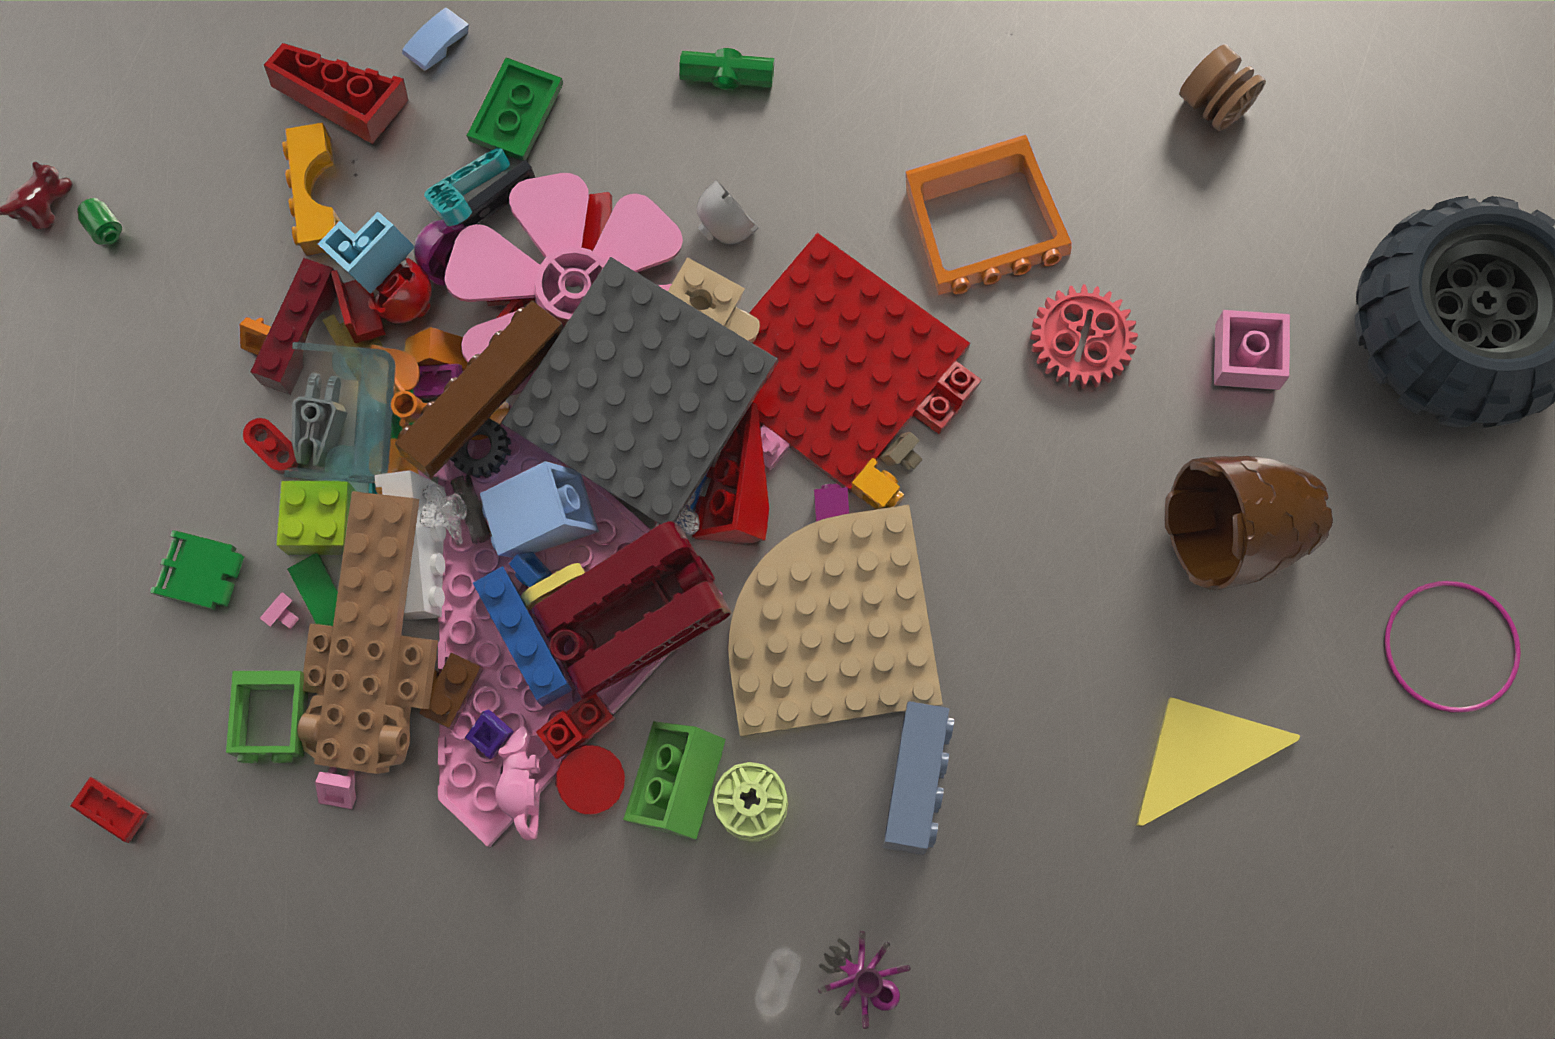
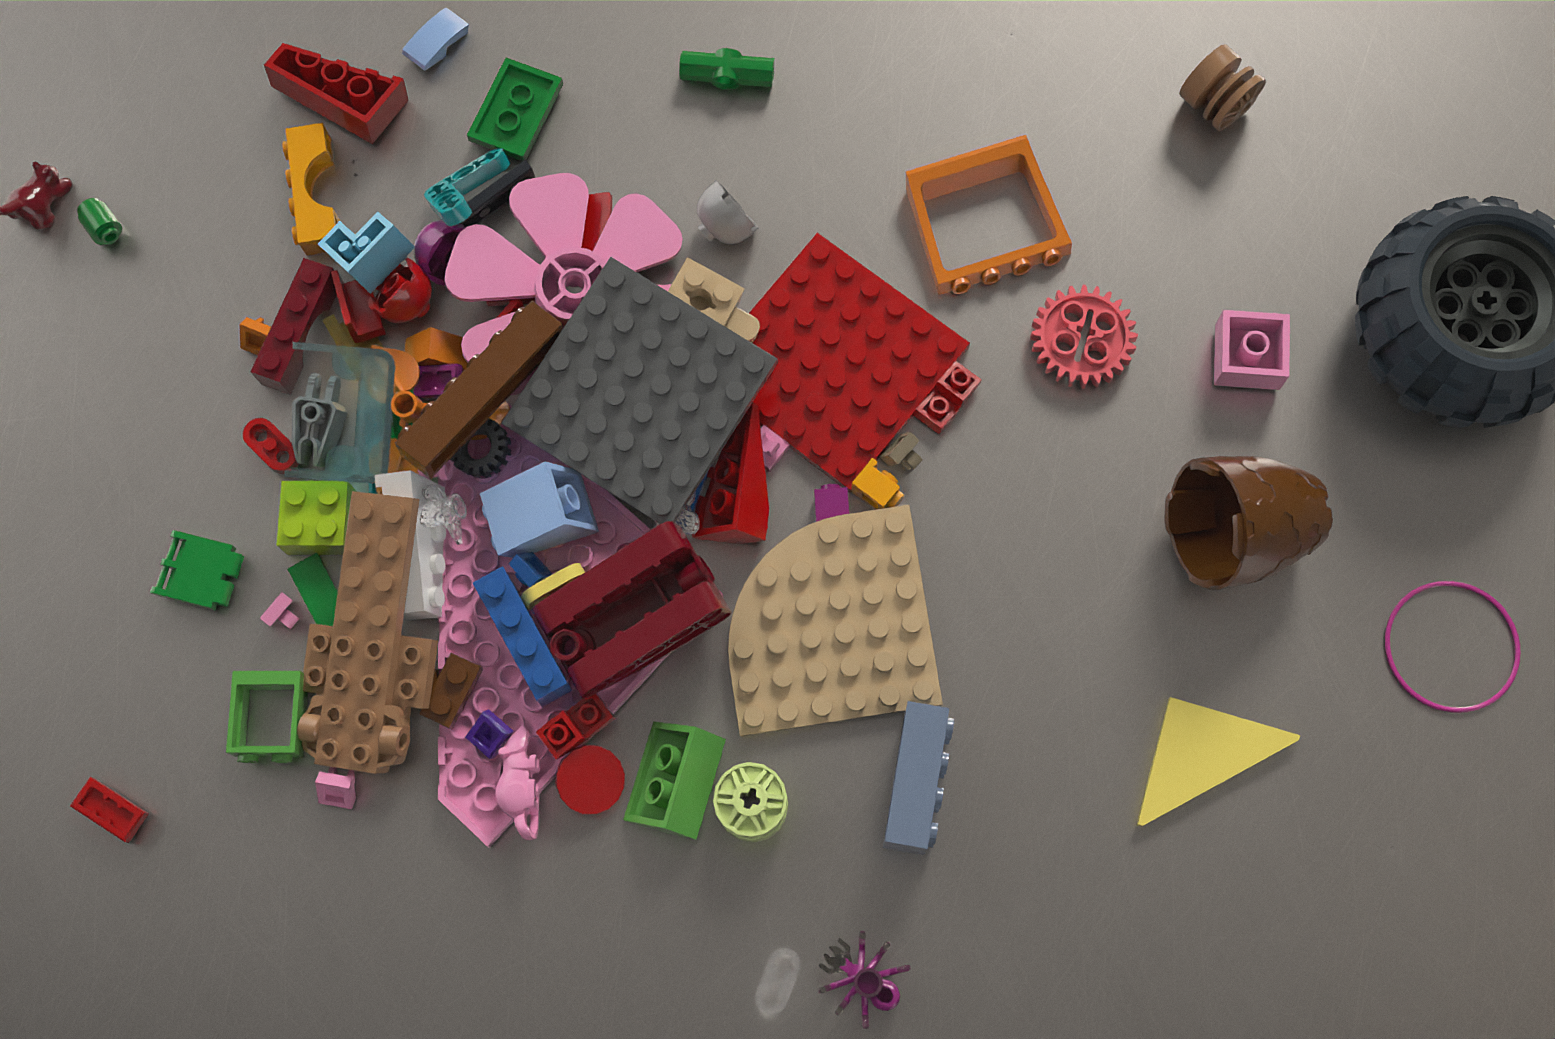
(474, 519): clear smoke pin -> none

